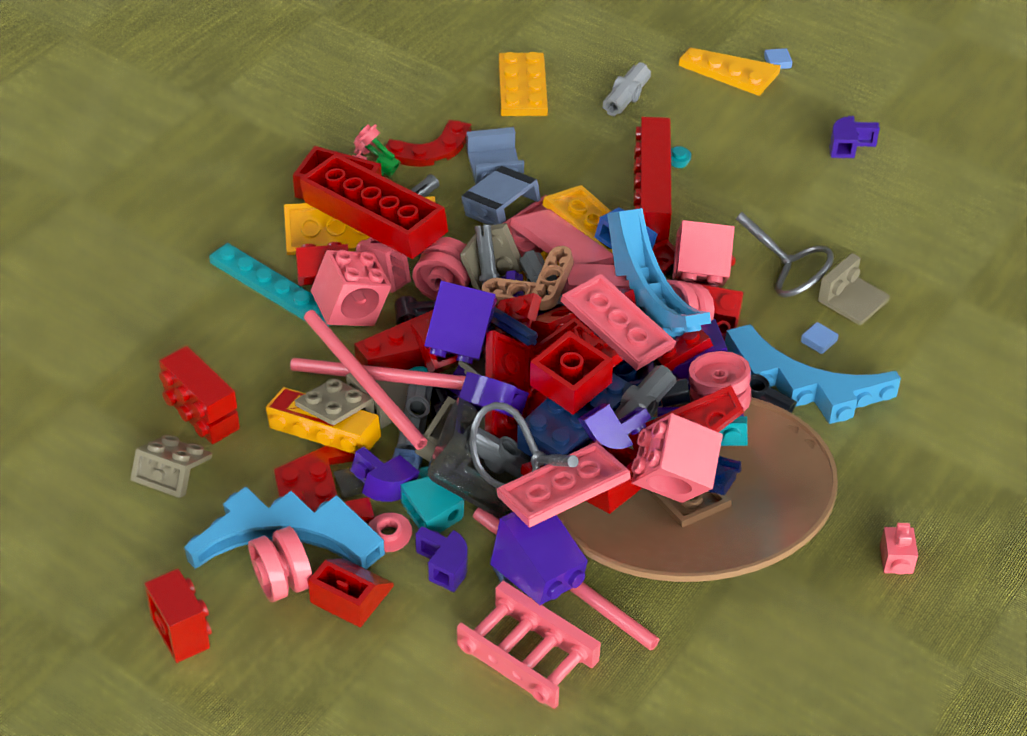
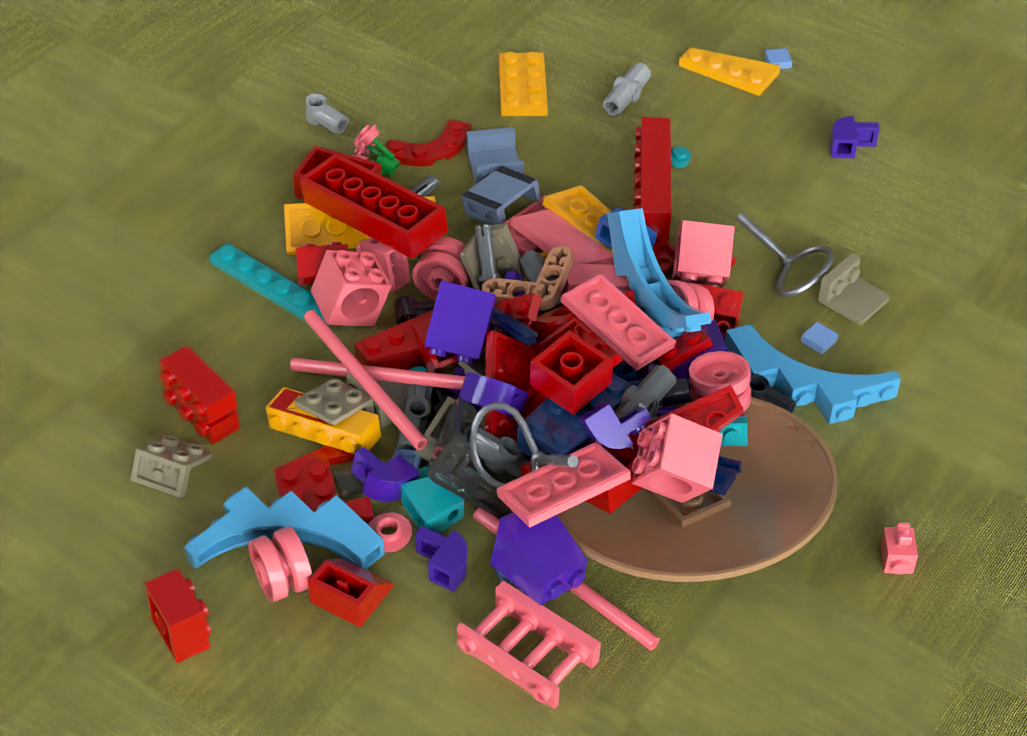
(320, 113): none -> light grey piece

